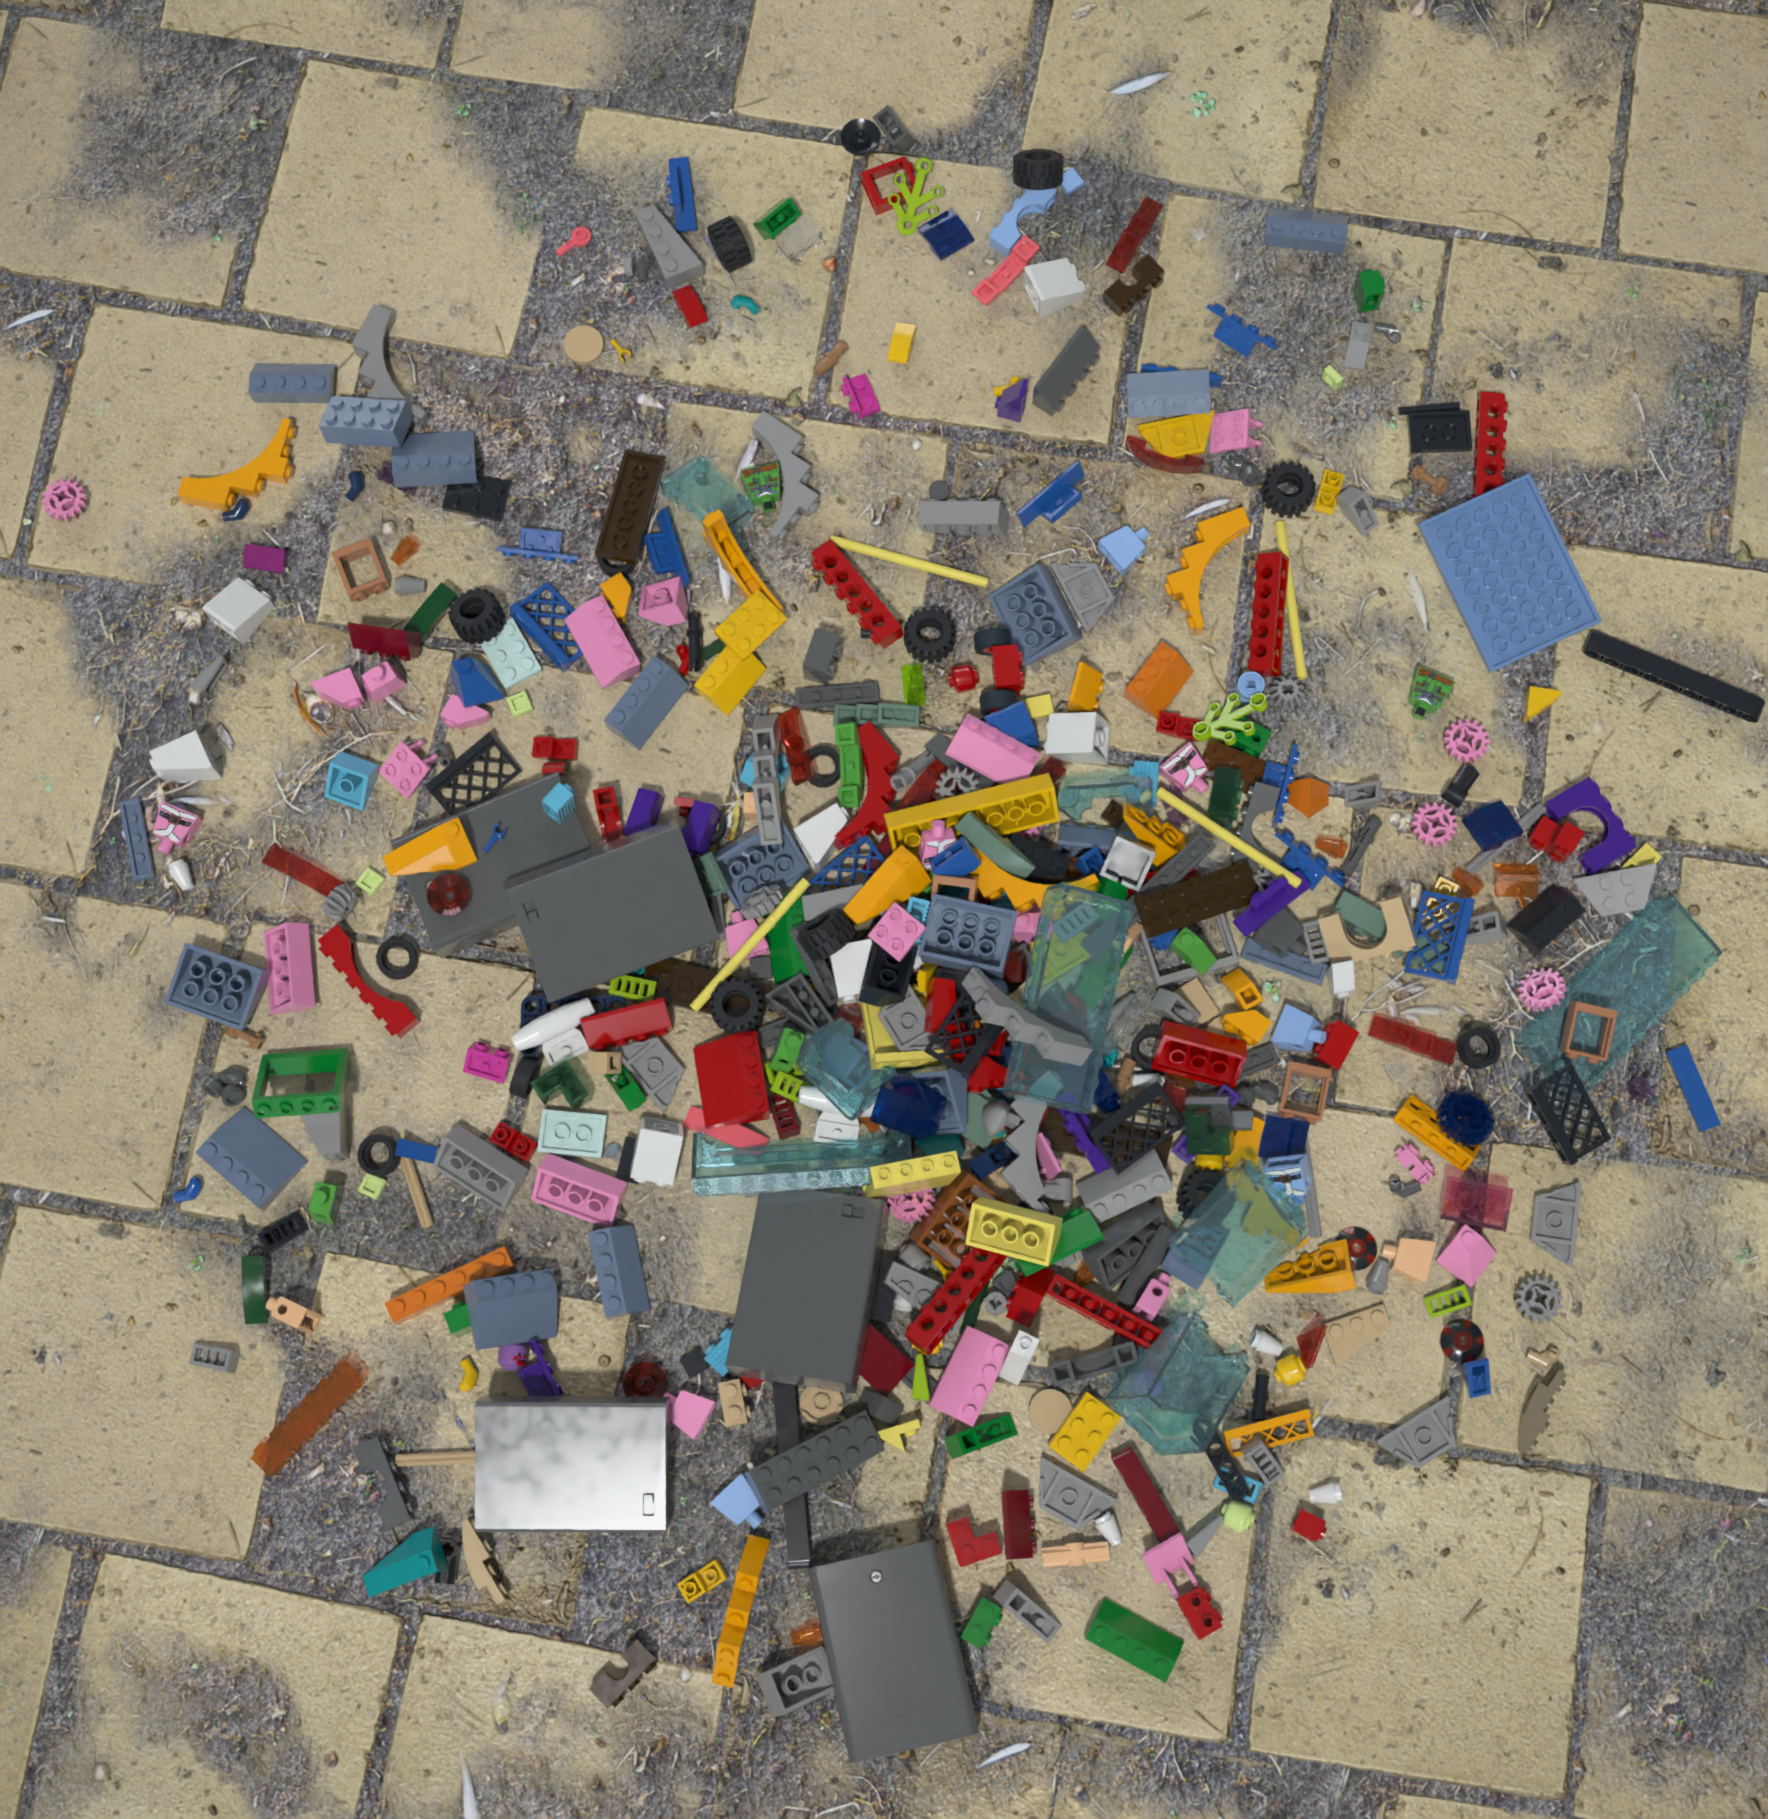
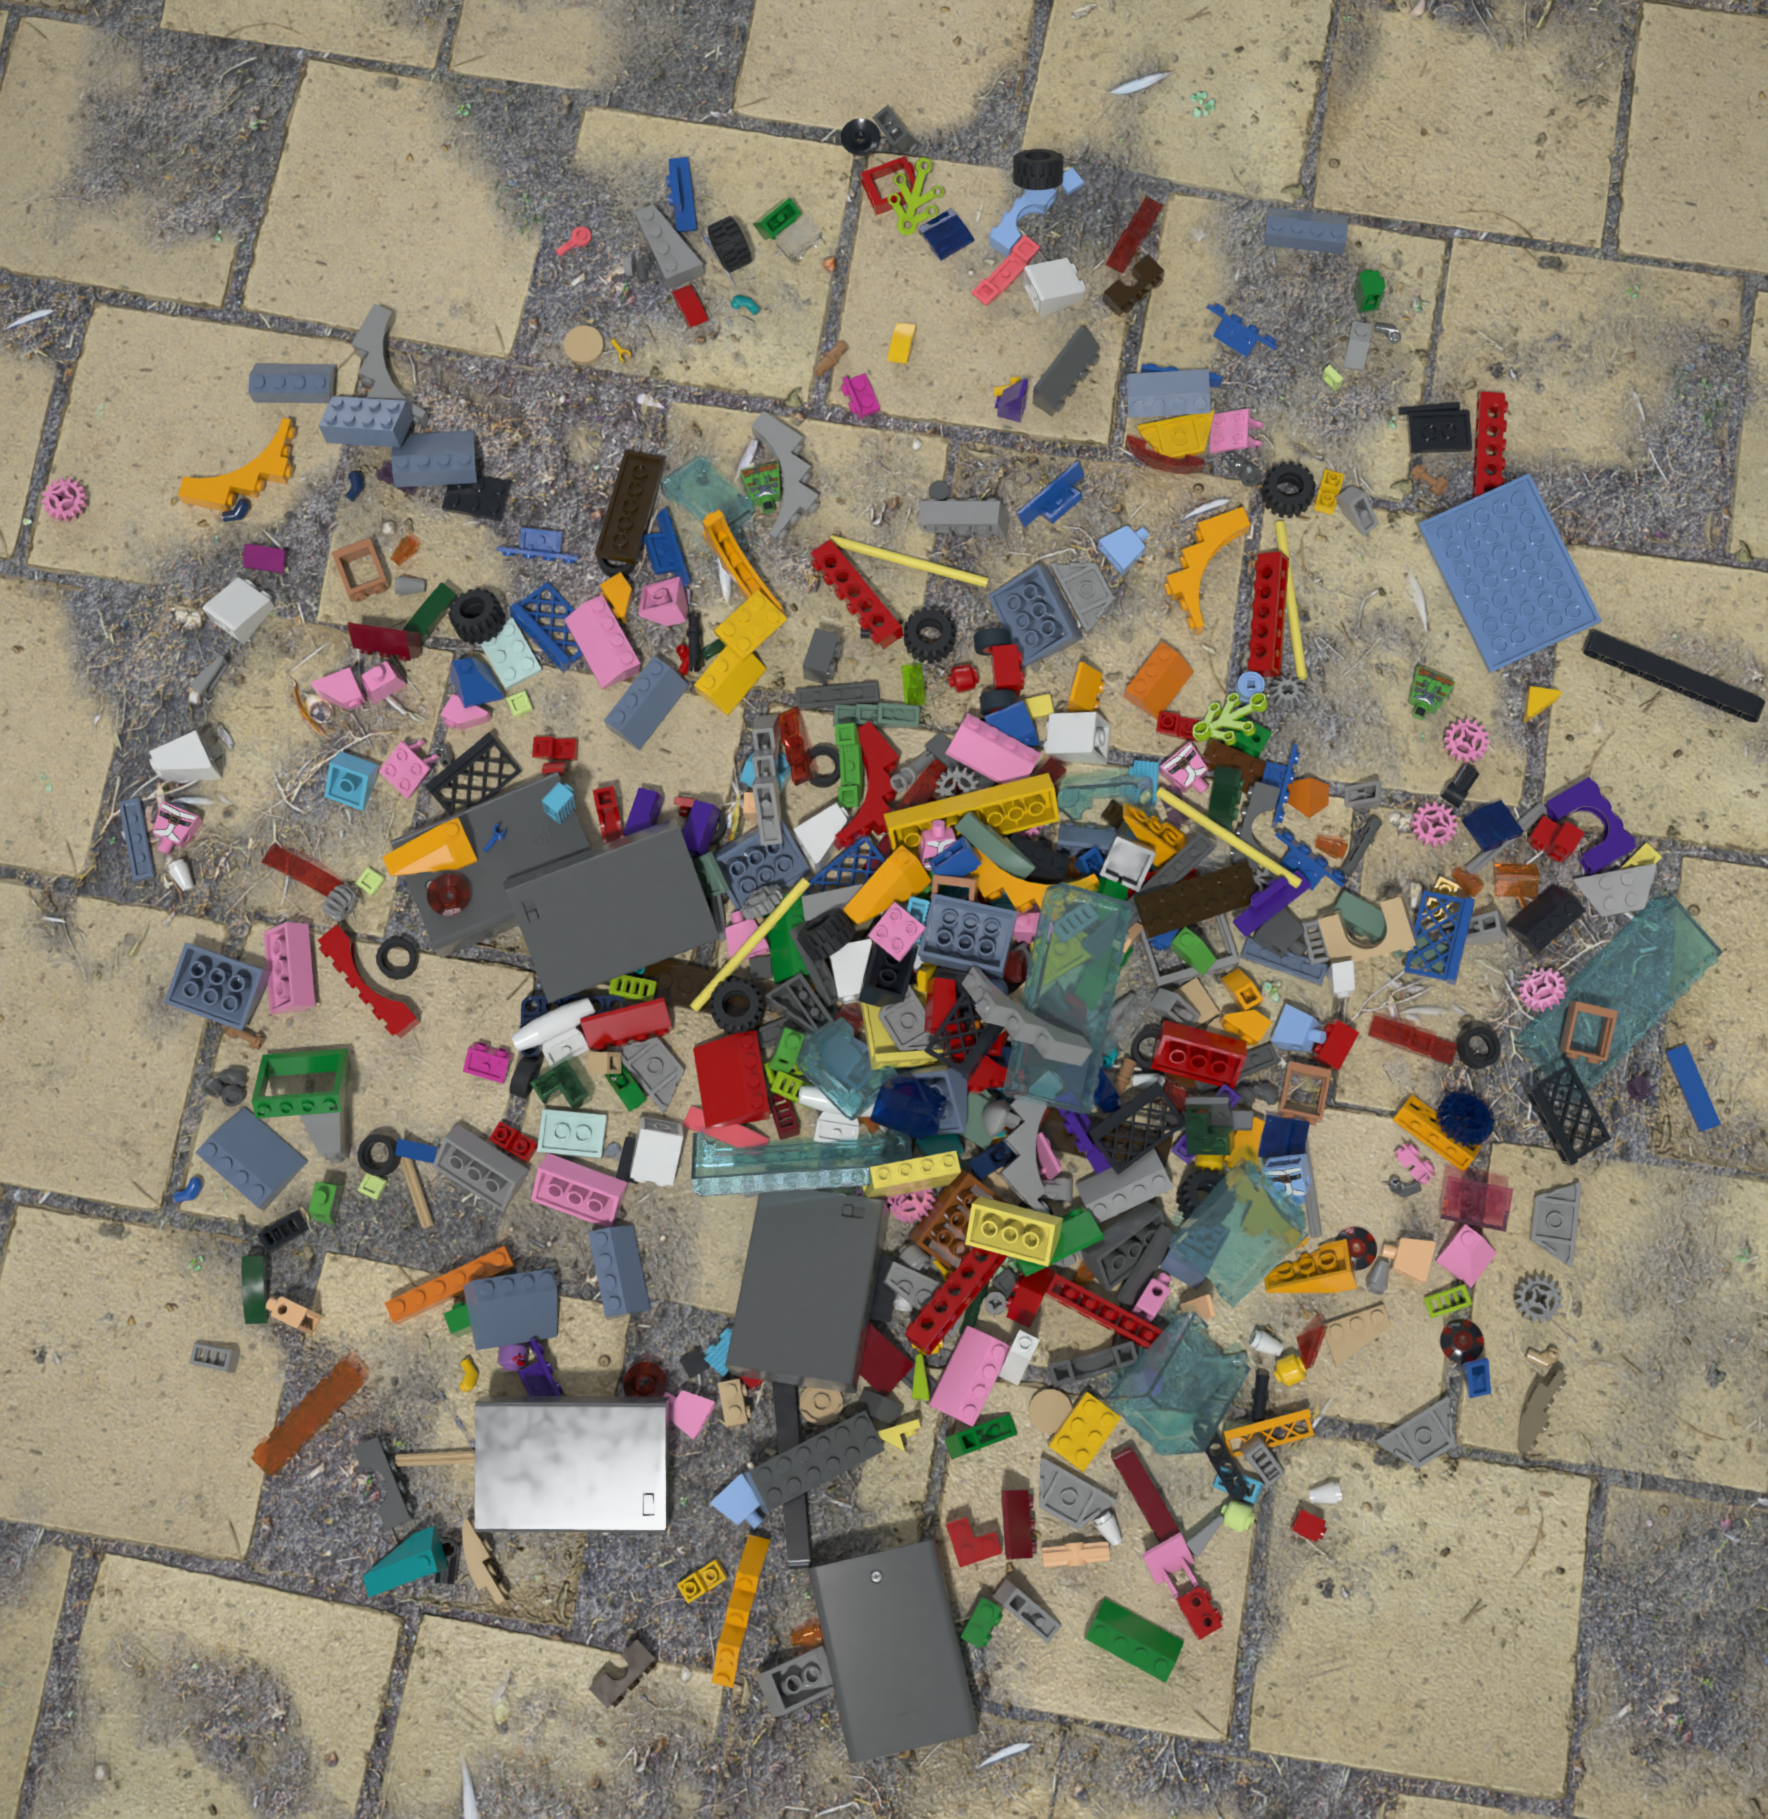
(1202, 1306): none -> light nougat slope

